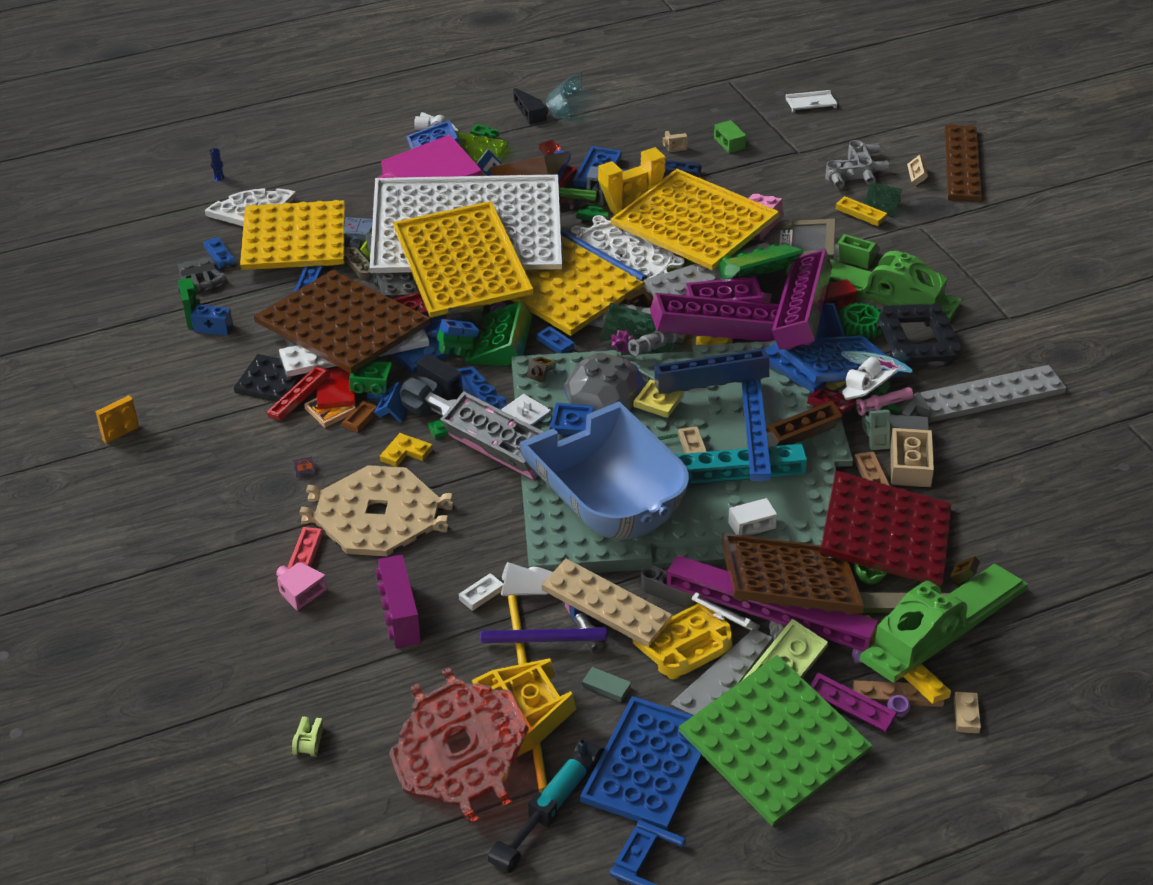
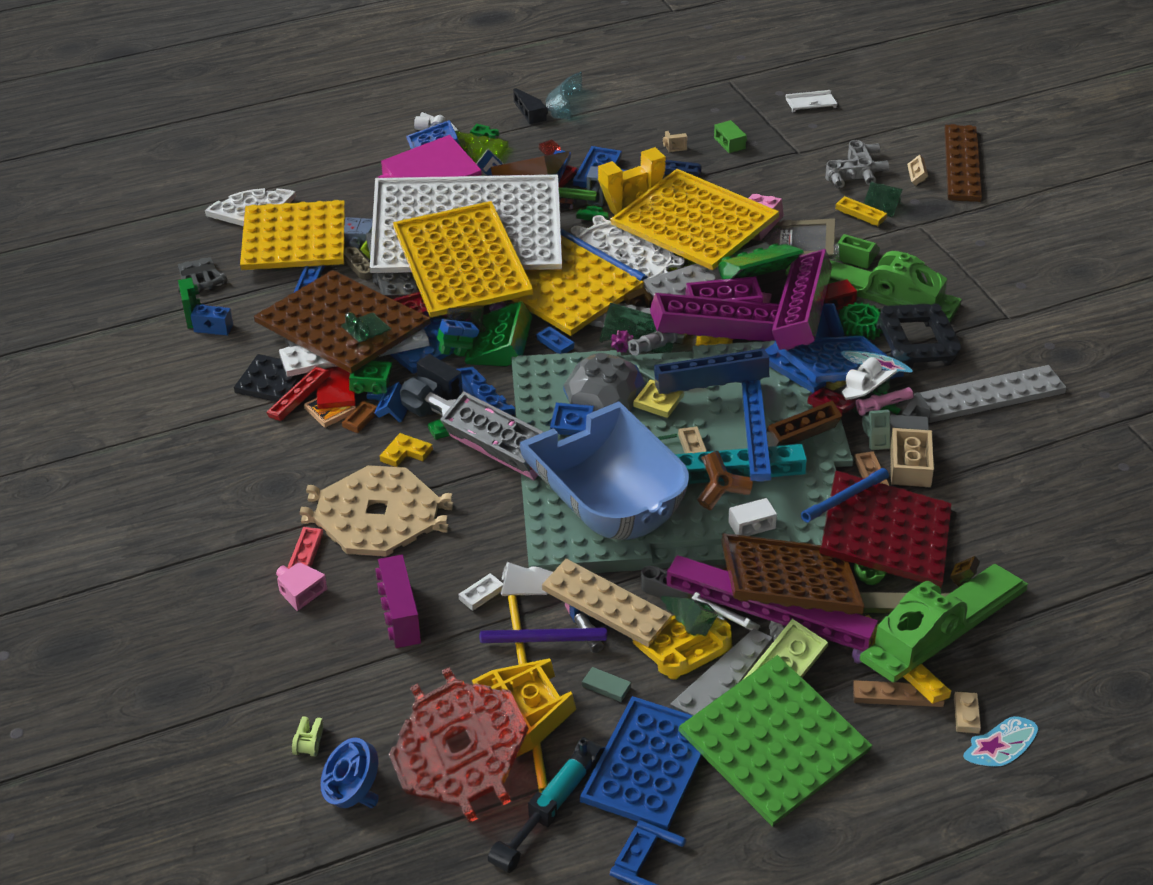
(117, 419): light orange plate -> none
(216, 164): clear blue pin -> none
(219, 253): blue plate -> none
(304, 467): clear purple tile -> none
(350, 773): none -> blue piece
(364, 327): none -> clear green hinge
(526, 409): white piece -> none
(539, 367): dark brown bracket -> none
(693, 614): none -> clear green slope
(732, 483): none -> dark orange piece
(817, 510): none -> blue piece
(854, 703): magenta plate -> none
(899, 704): medium lavender plate -> none
(1002, 743): none -> sticker

